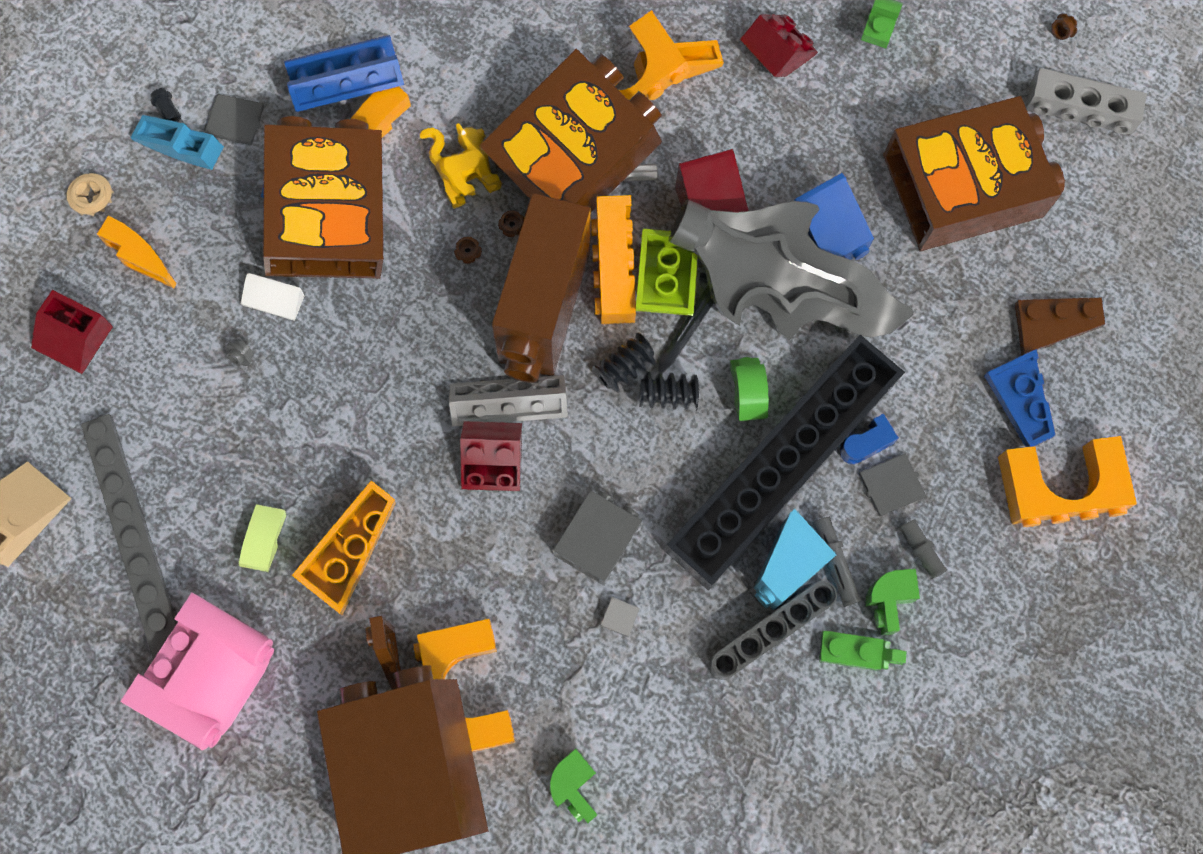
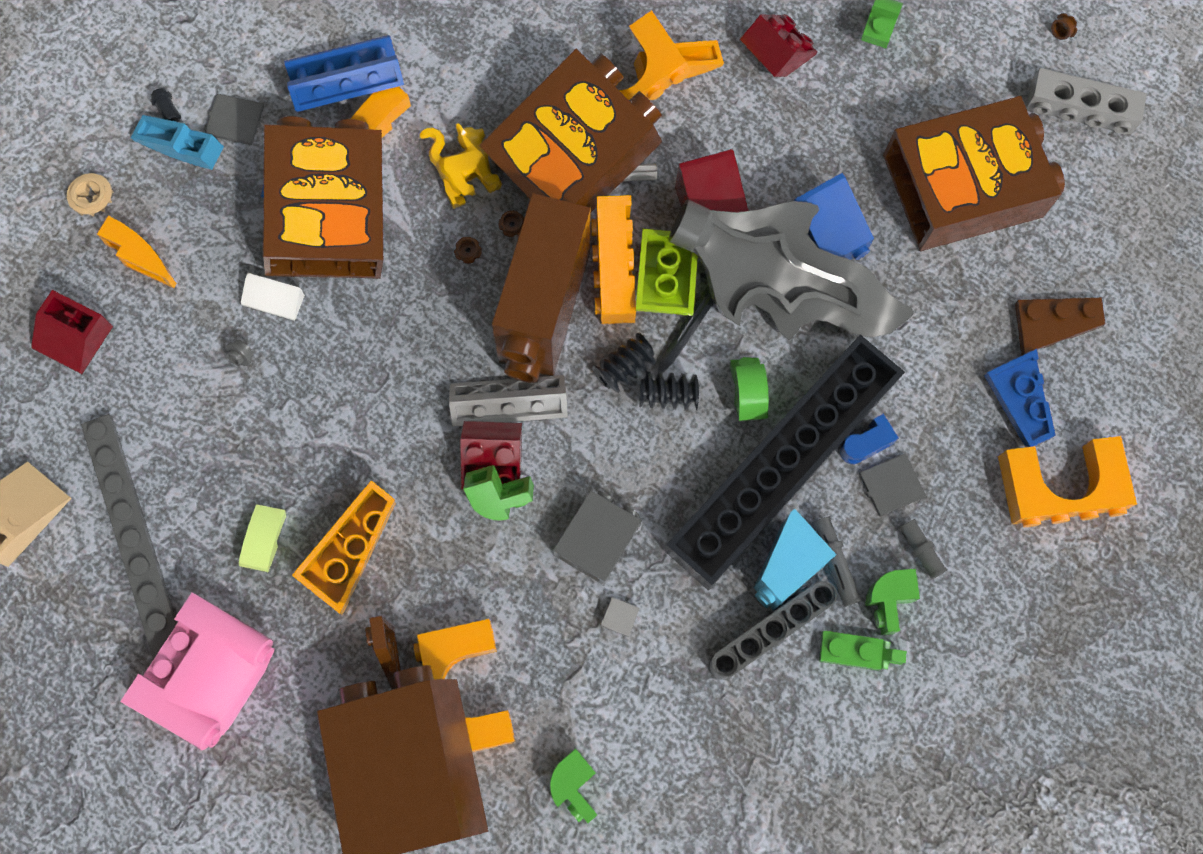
(493, 498): none -> bright green brick

